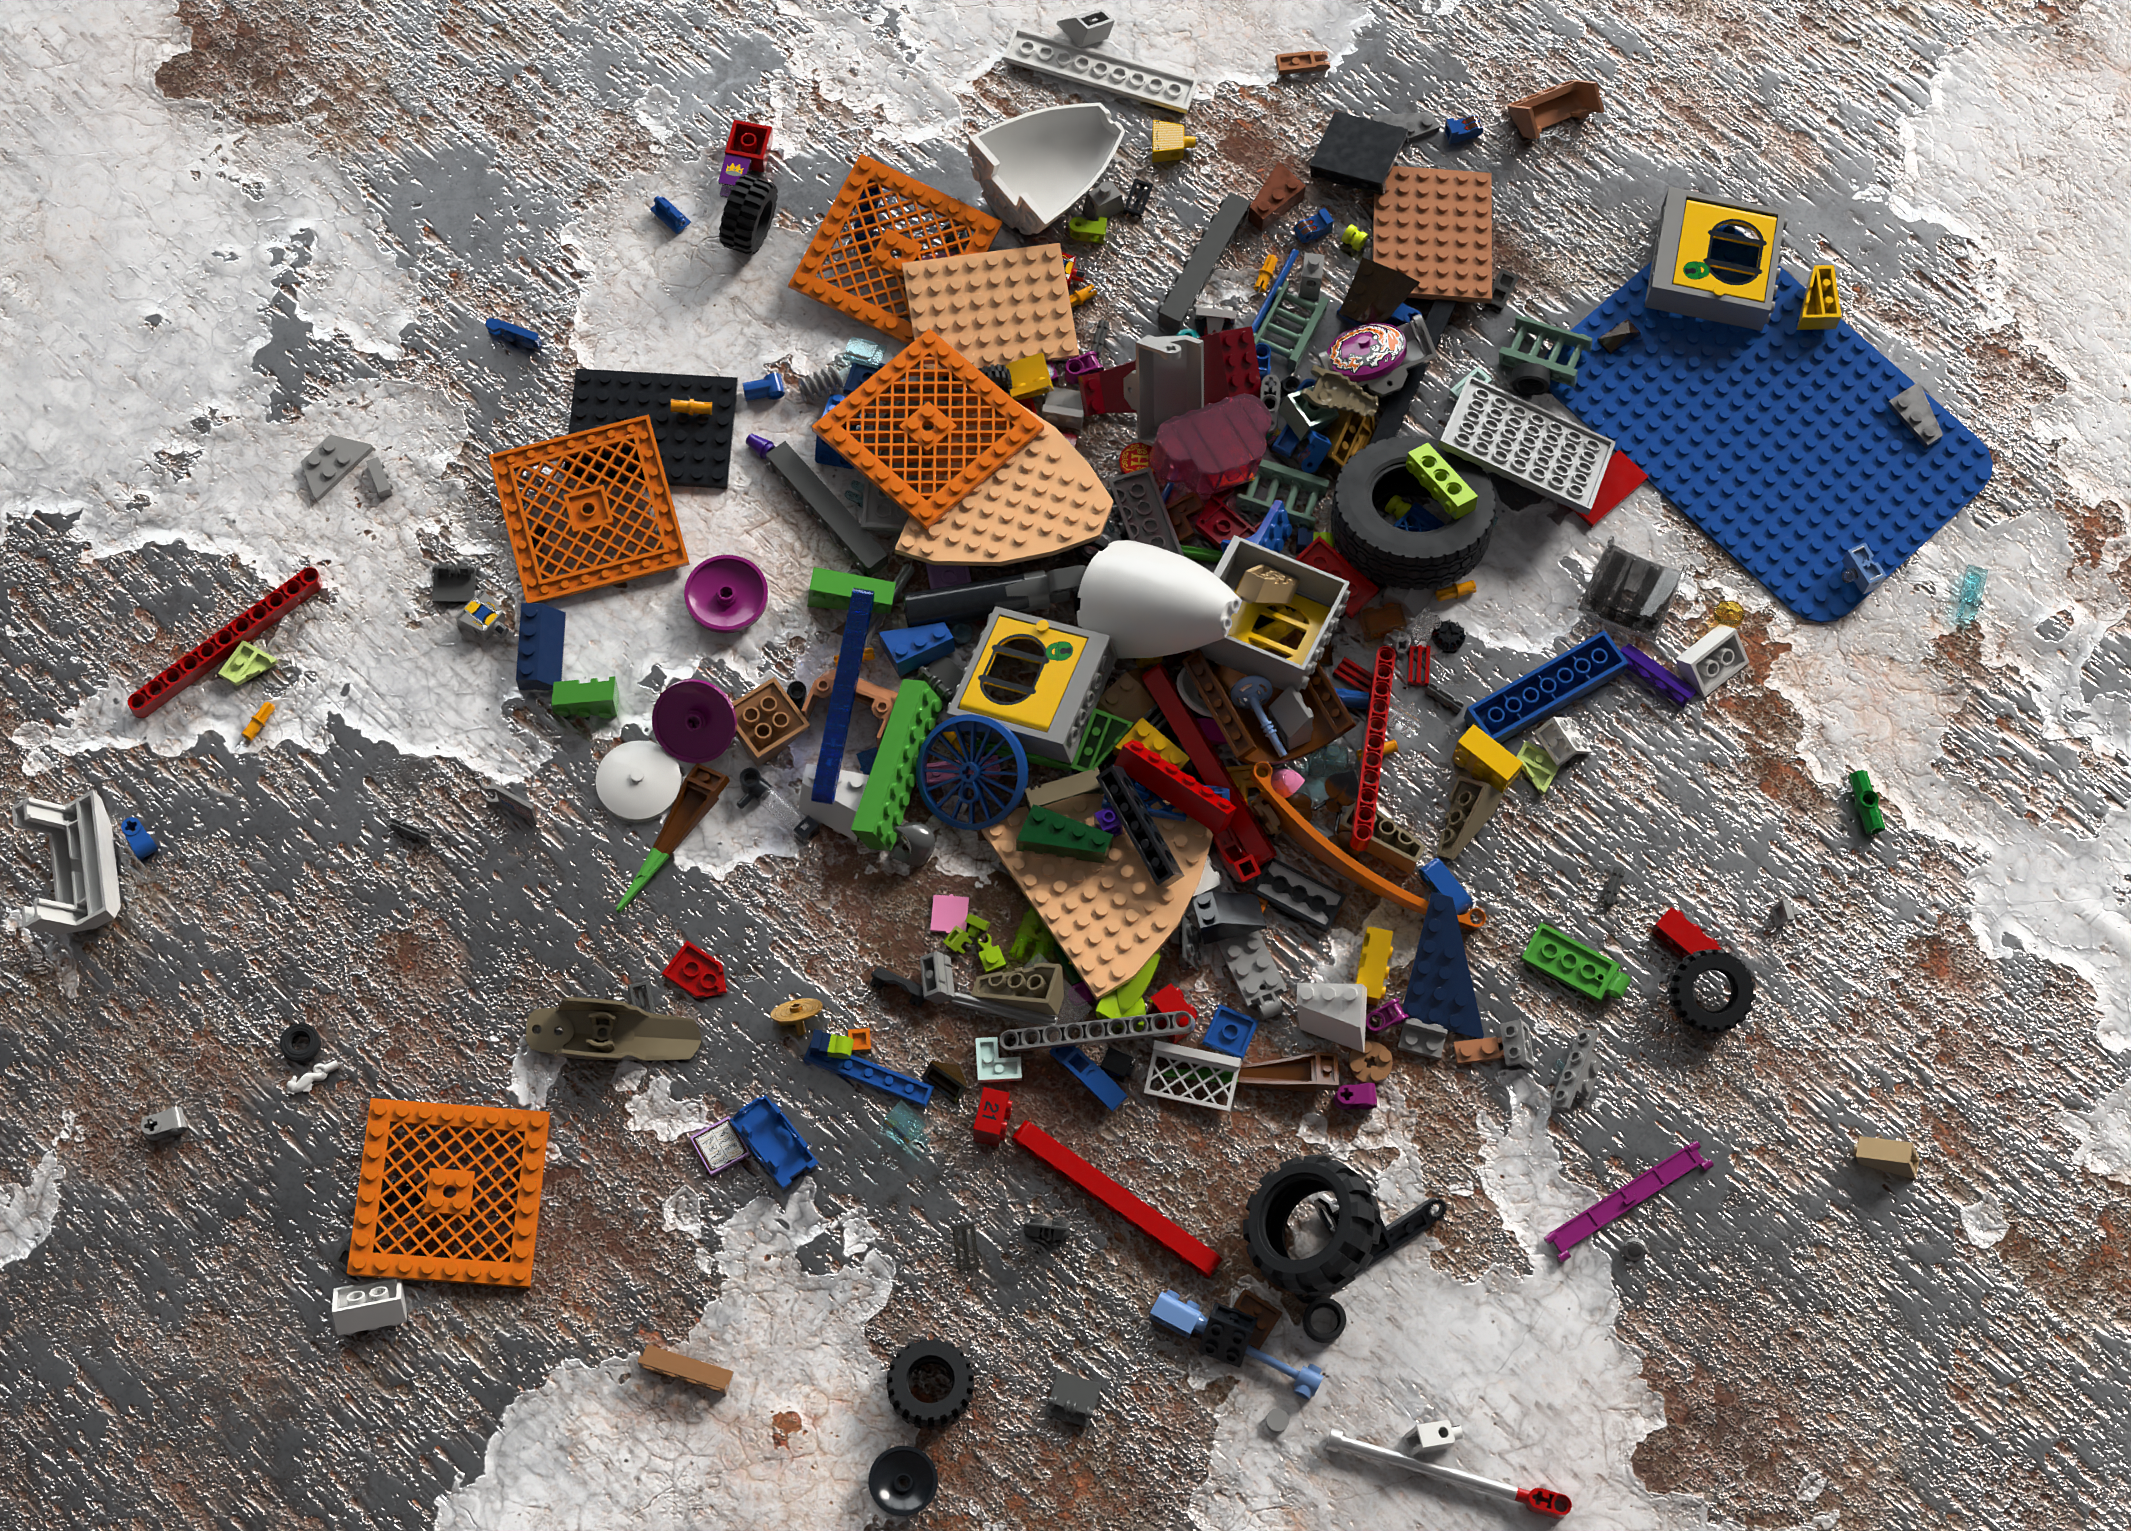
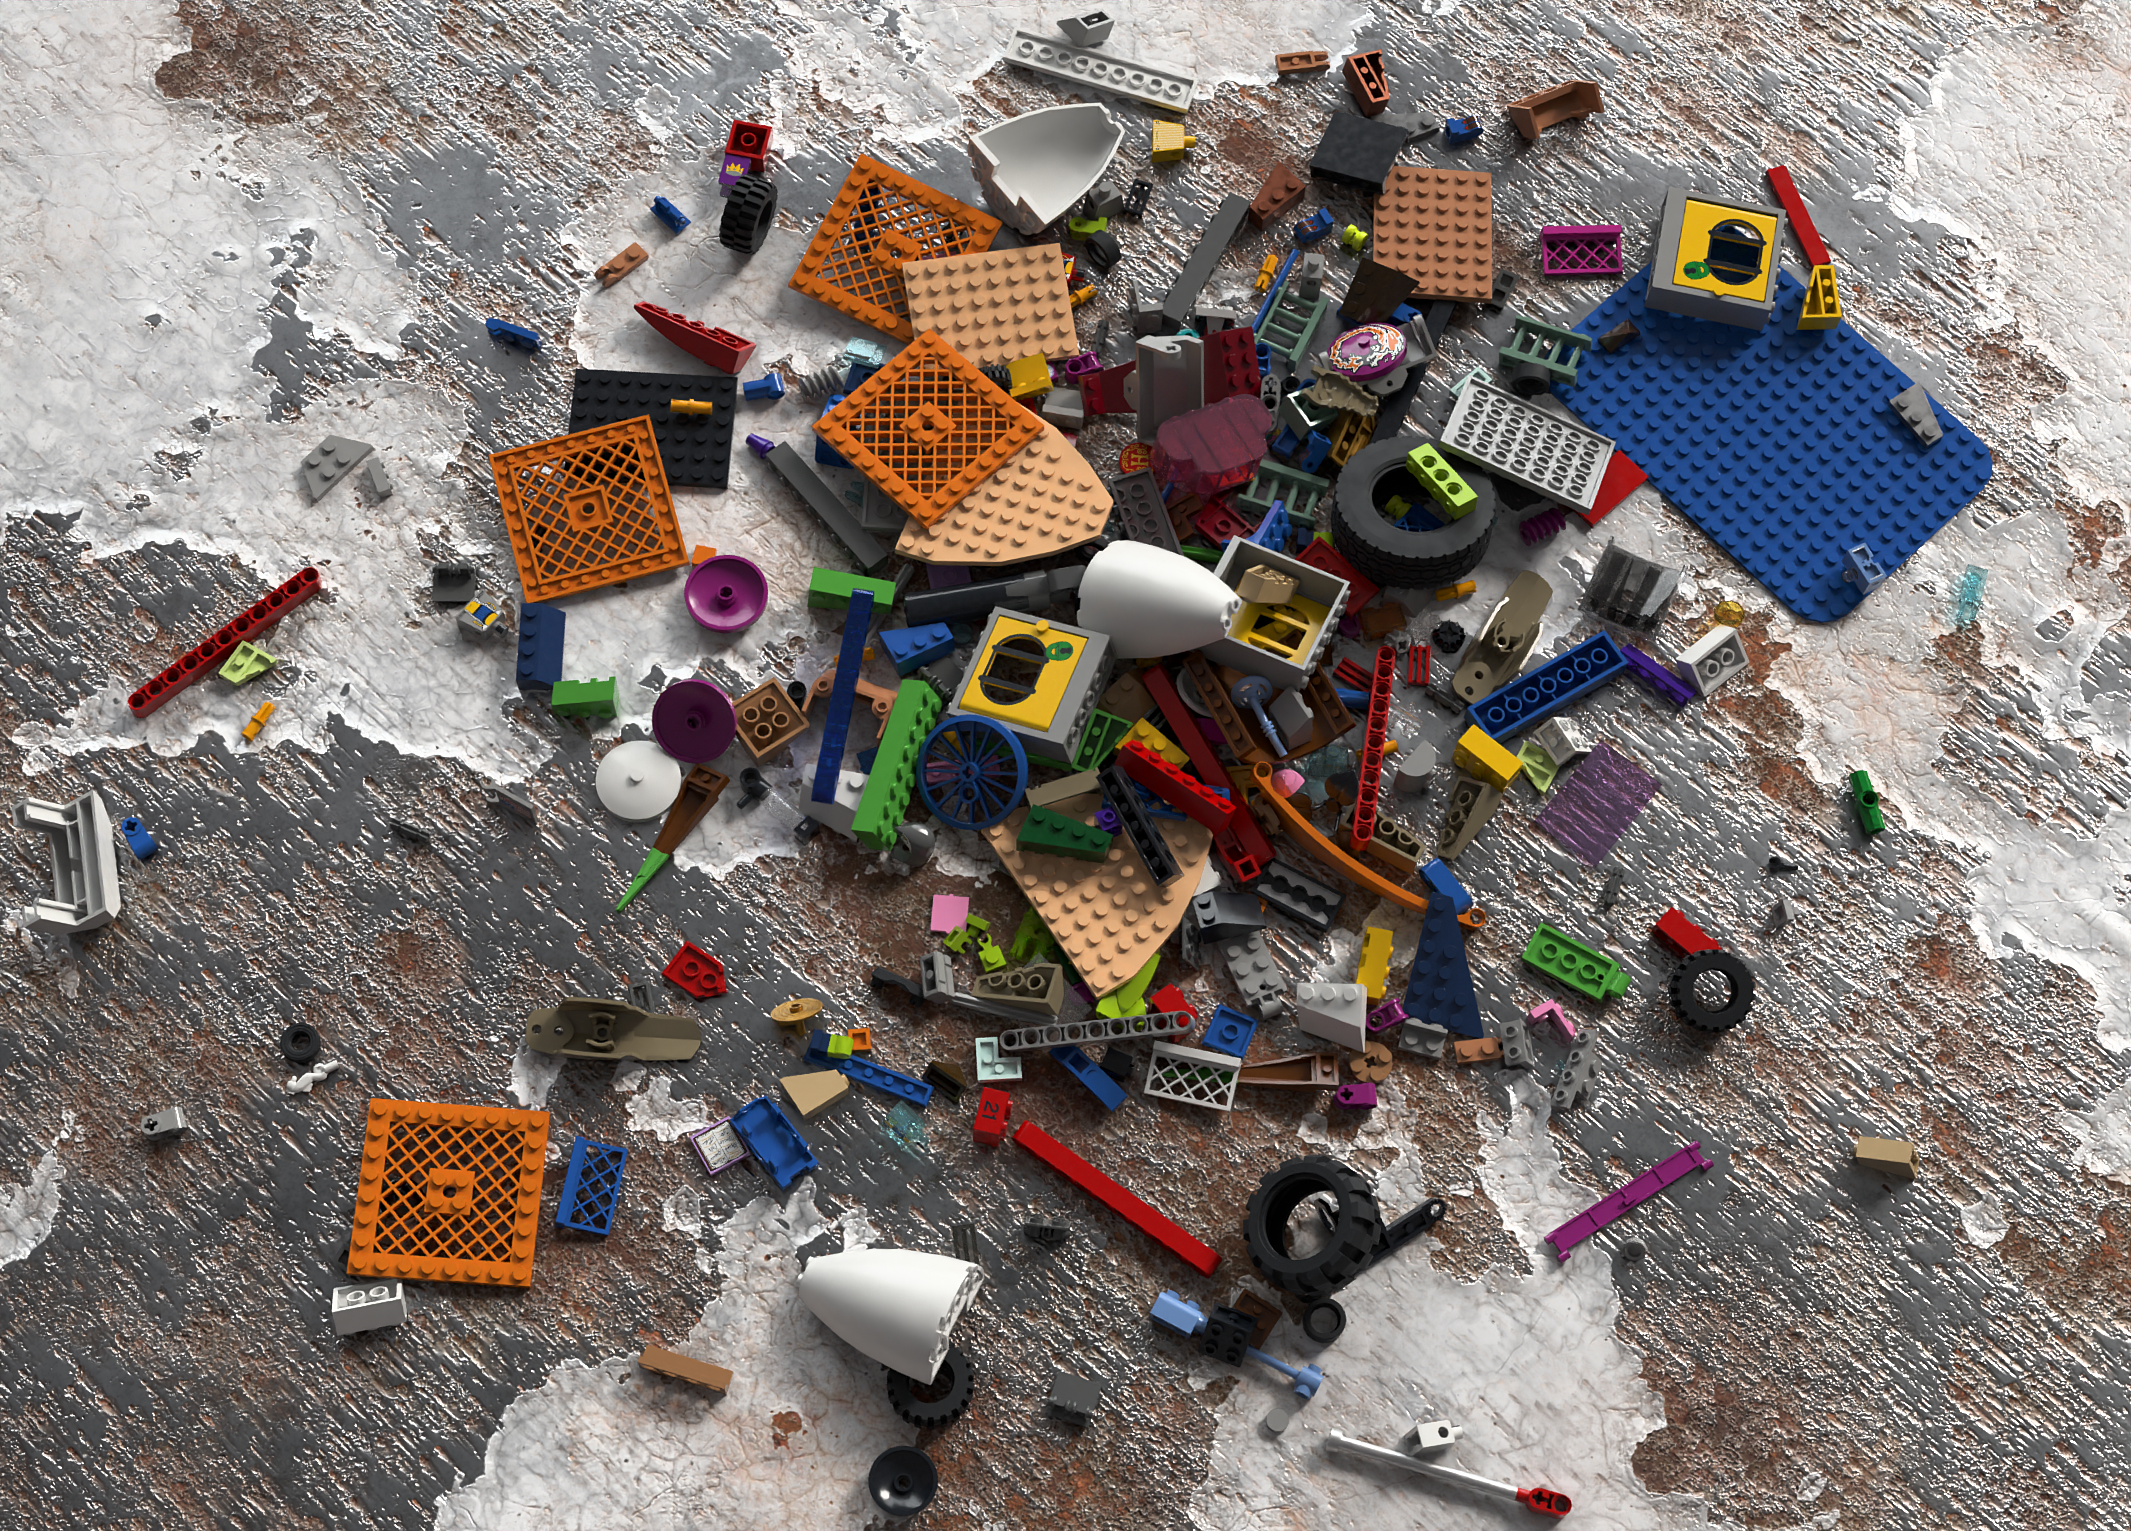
(572, 1181): none -> blue fence
(622, 265): none -> nougat hinge
(702, 553): none -> orange tile
(712, 346): none -> red wedge
(814, 1091): none -> tan slope
(892, 1303): none -> white panel
(1103, 249): none -> black tyre
(1145, 317): none -> light grey bracket
(1349, 627): none -> magenta tile
(1367, 81): none -> copper wedge
(1417, 770): none -> light grey brick
(1503, 639): none -> dark tan piece
(1540, 525): none -> magenta piece
(1548, 1008): none -> bright pink bracket
(1576, 234): none -> dark pink fence
(1598, 803): none -> clear purple piece
(1774, 869): none -> black hand
(1798, 216): none -> red tile

